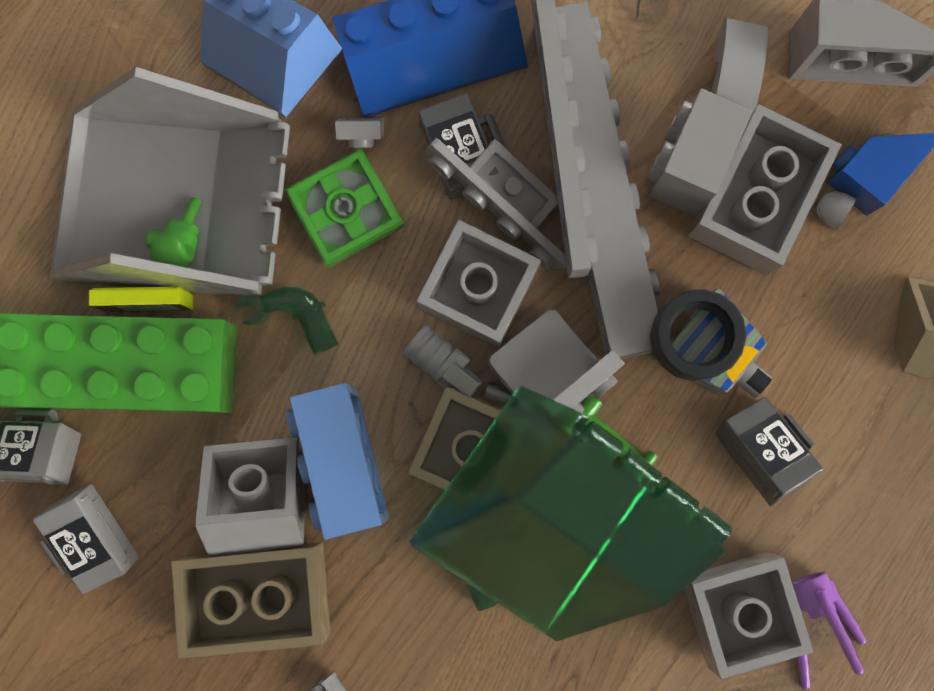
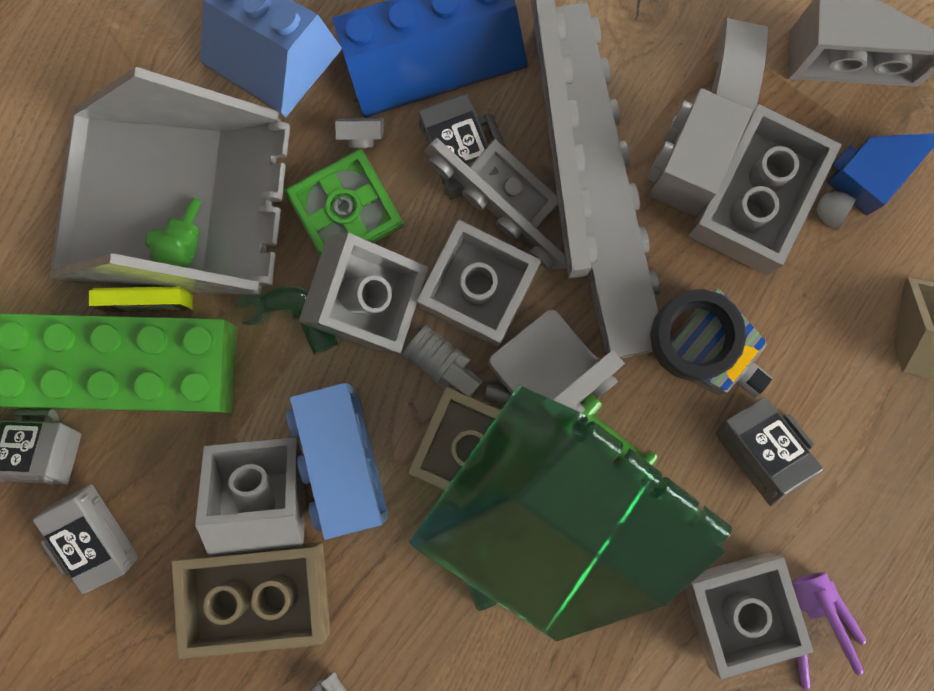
(363, 293): none -> light grey brick

